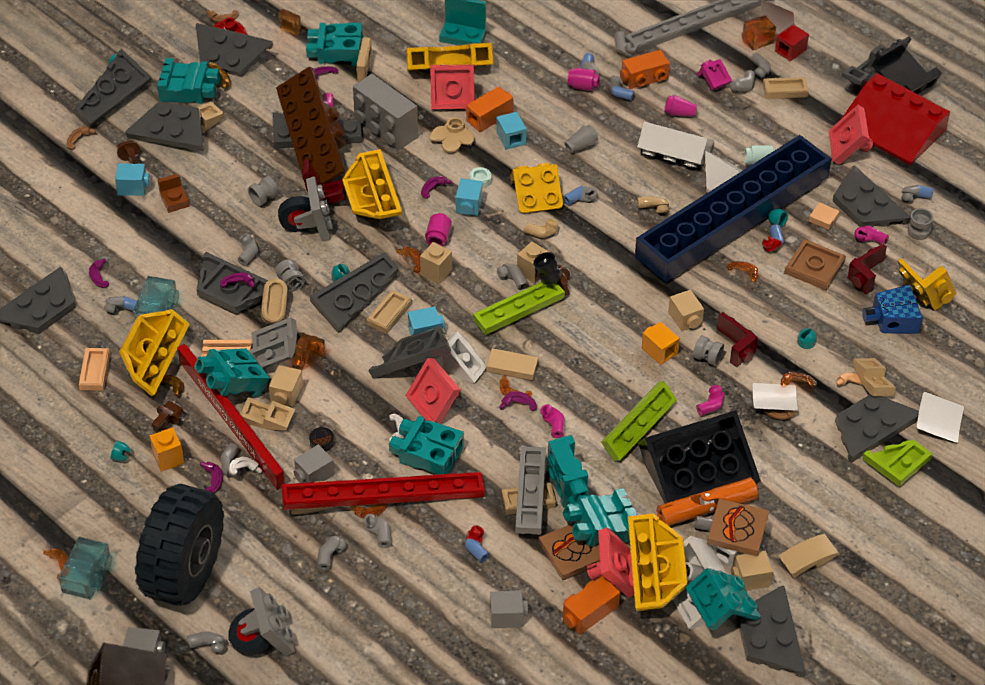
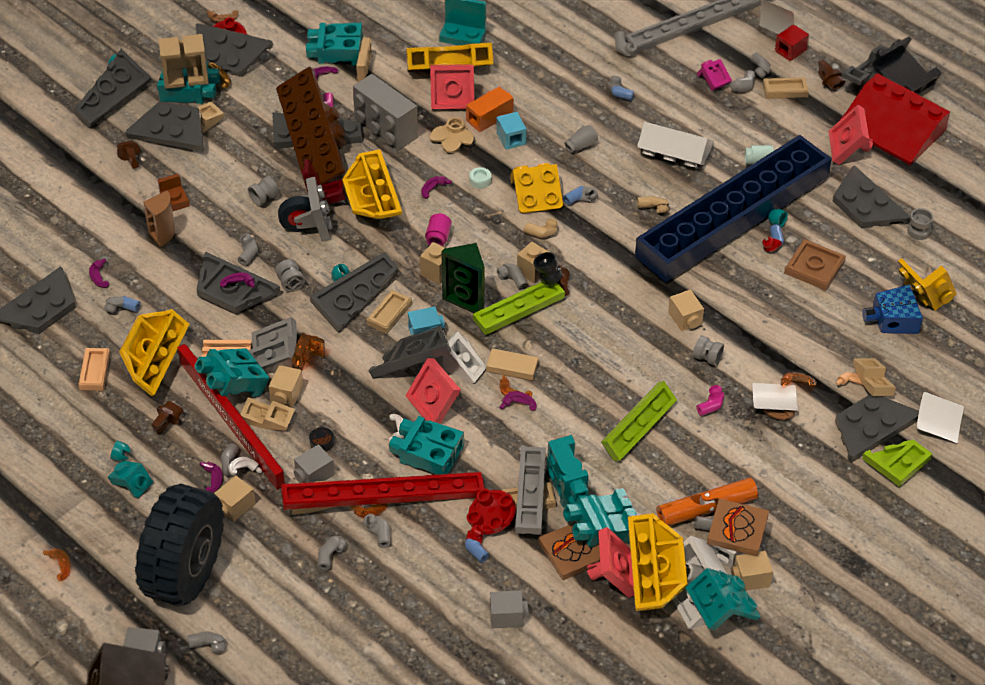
(76, 134): medium nougat piece -> none
(85, 568): clear light blue brick -> none
(132, 179): medium azure brick -> none
(132, 476): none -> teal bracket
(156, 296): clear light blue brick -> none
(160, 218): none -> medium nougat brick
(166, 449): light orange brick -> none
(173, 381): pearl gold piece -> none
(183, 54): none -> tan piece
(236, 498): none -> tan brick
(260, 626): light grey plate -> none
(274, 301): tan tile -> none
(290, 22): clear orange tile -> none
(414, 254): clear orange piece -> none
(463, 277): none -> dark green slope
(469, 197): medium azure brick -> none
(491, 510): none -> red dish
(554, 418): dark pink arm -> none
(583, 79): dark pink brick -> none
(587, 62): arm -> none
(590, 605): orange brick -> none
(645, 69): orange brick -> none
(660, 343): light orange brick -> none
(679, 107): dark pink cone -> none
(698, 457): black slope -> none
(718, 171): white slope -> none
(745, 266): clear orange piece -> none
(745, 339): dark red bracket -> none
(758, 32): clear orange brick -> none
(773, 636): dark grey wing -> none
(808, 553): tan slope -> none
(809, 340): teal hinge -> none
(824, 216): light nougat tile -> none
(830, 76): none -> reddish brown piece
(859, 268): dark red bracket -> none
(869, 233): dark pink arm -> none
(916, 190): arm -> none

